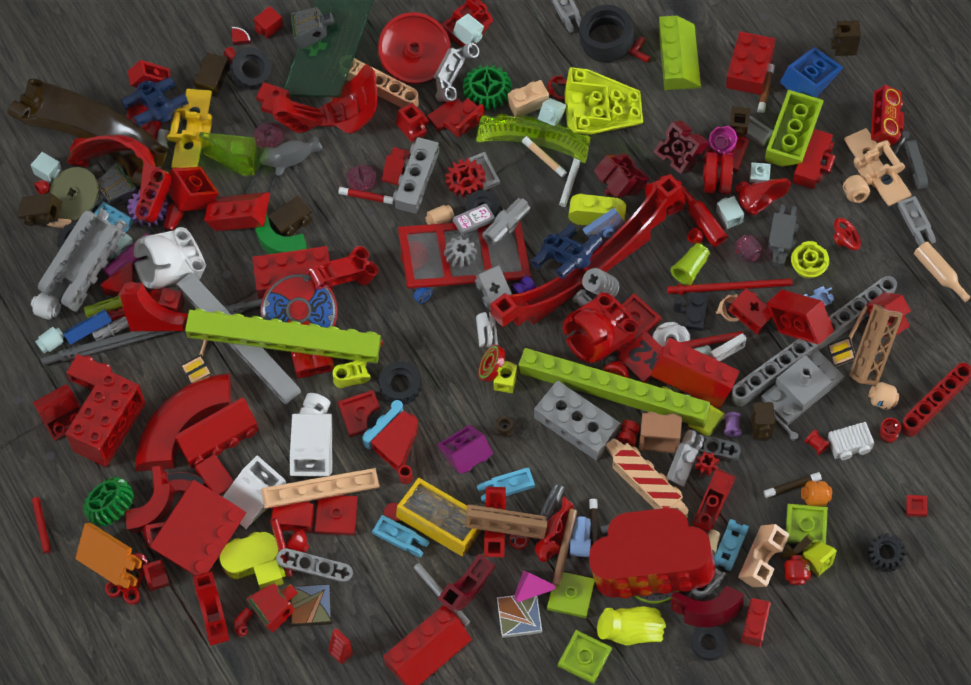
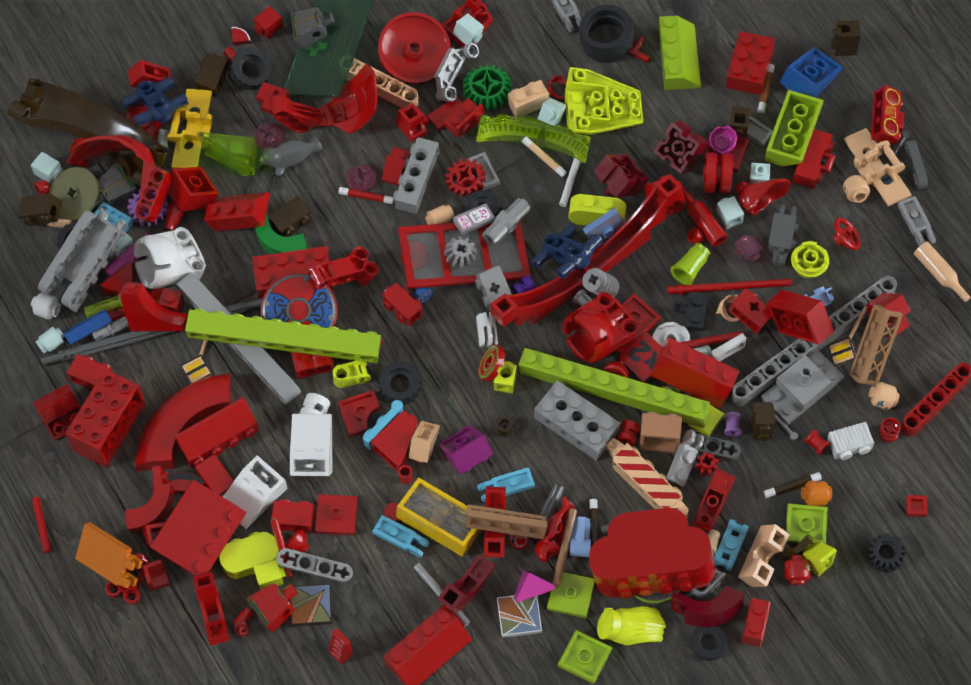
(108, 501): green gear -> none
(319, 488): light nougat tile -> none
(402, 304): none -> red brick
(423, 441): none -> light nougat arch

